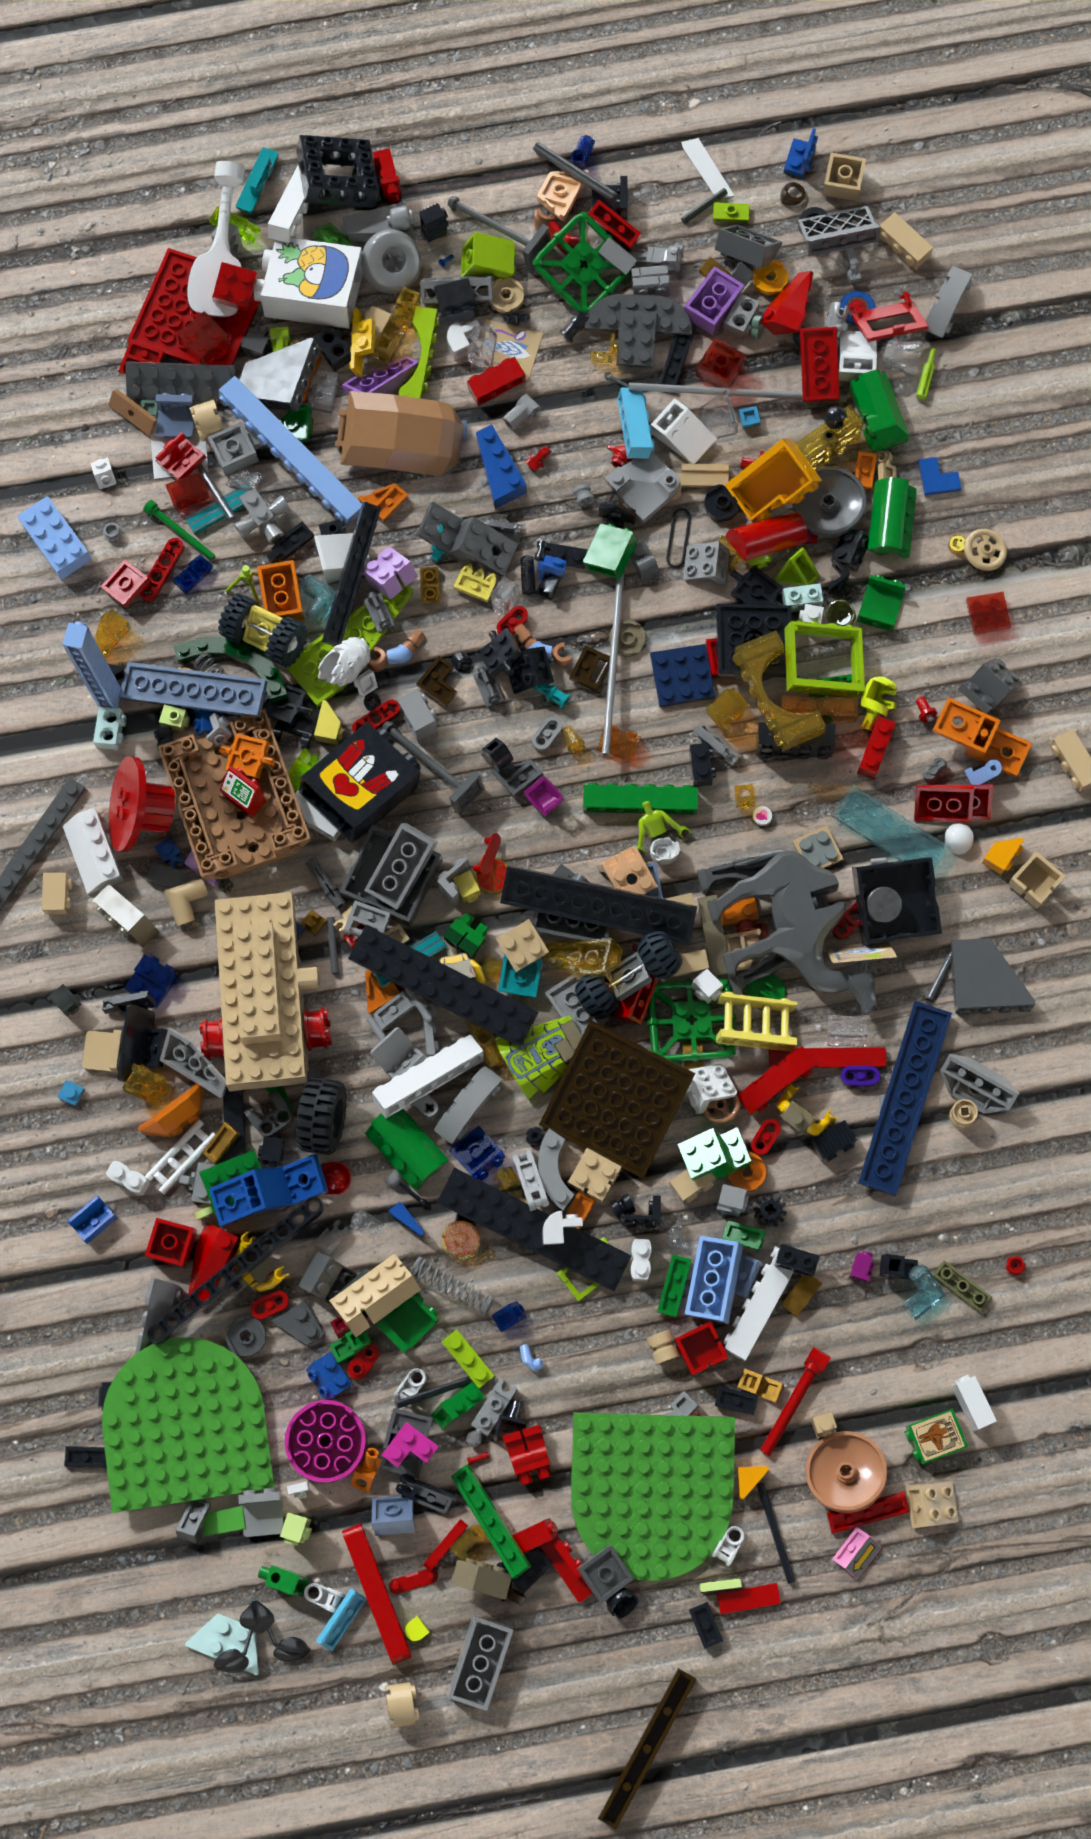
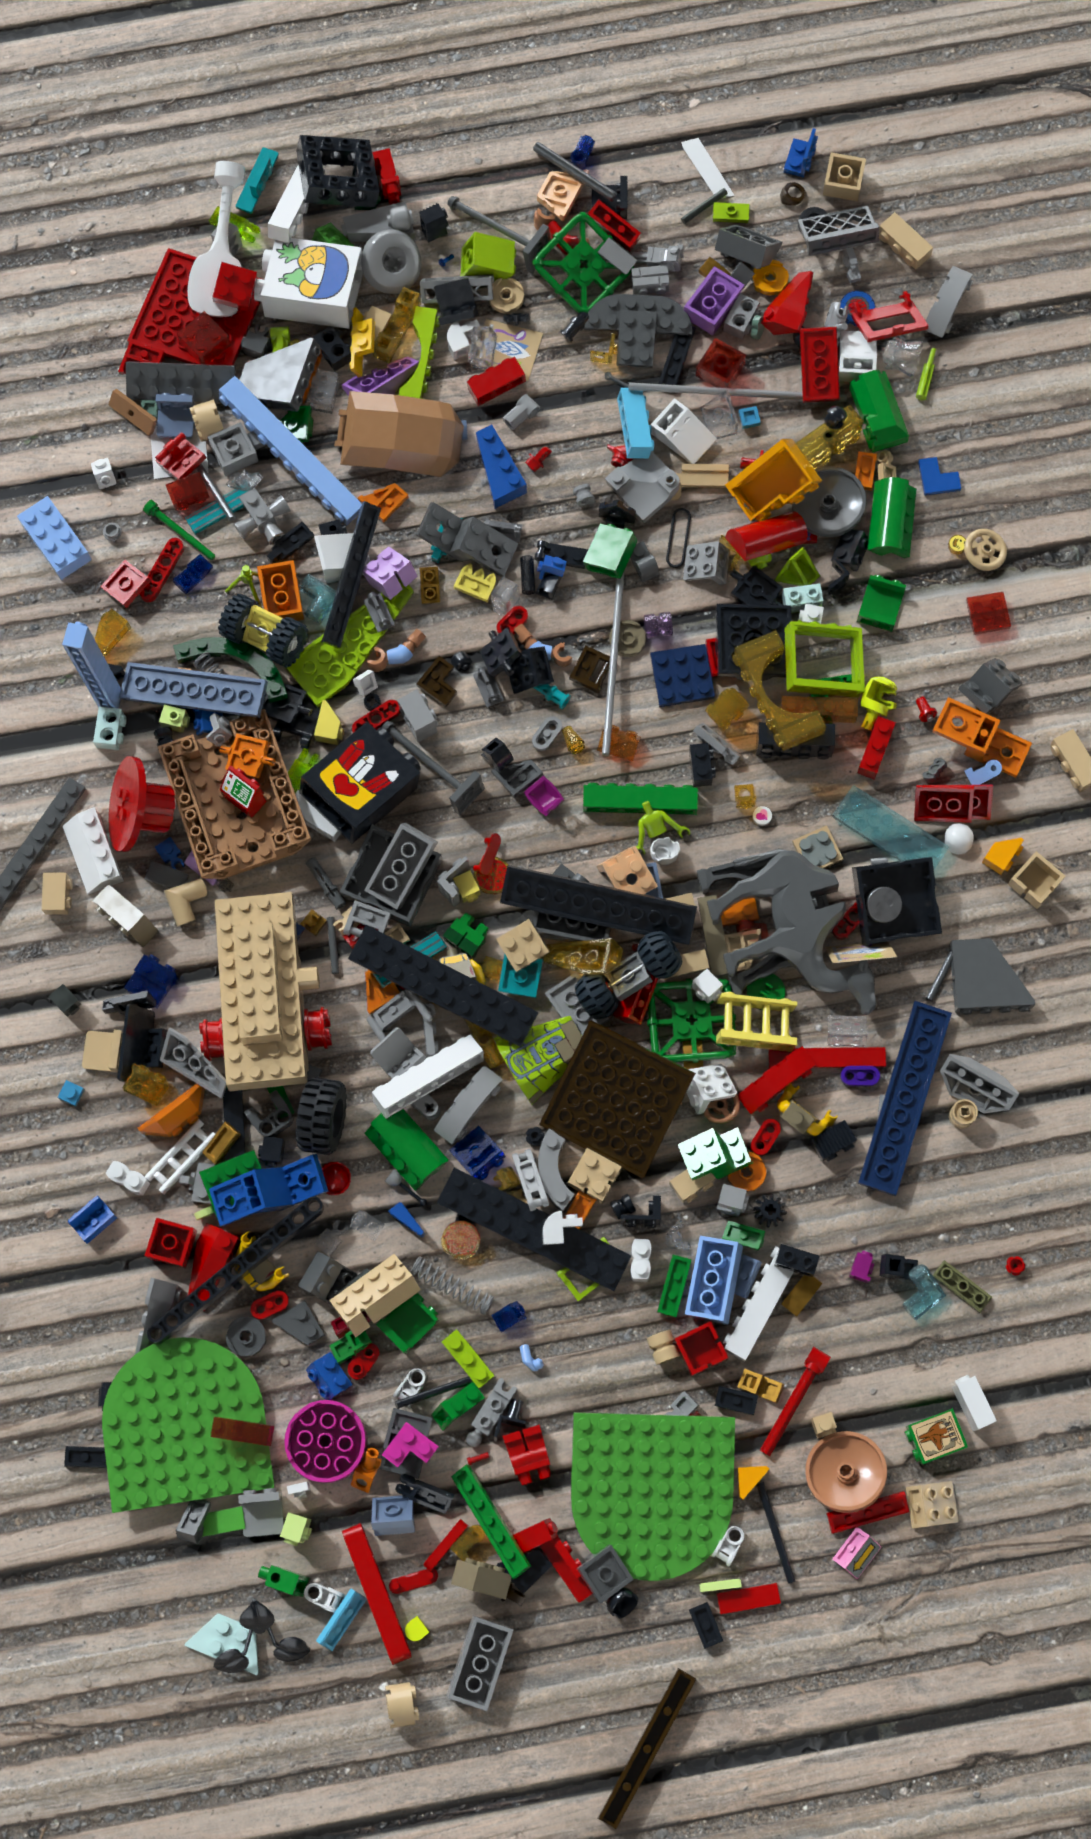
(242, 1431): none -> clear red slope
(345, 661): white head -> none
(658, 625): none -> clear purple wheel
(718, 512): black plate -> none
(840, 613): olive hair -> none

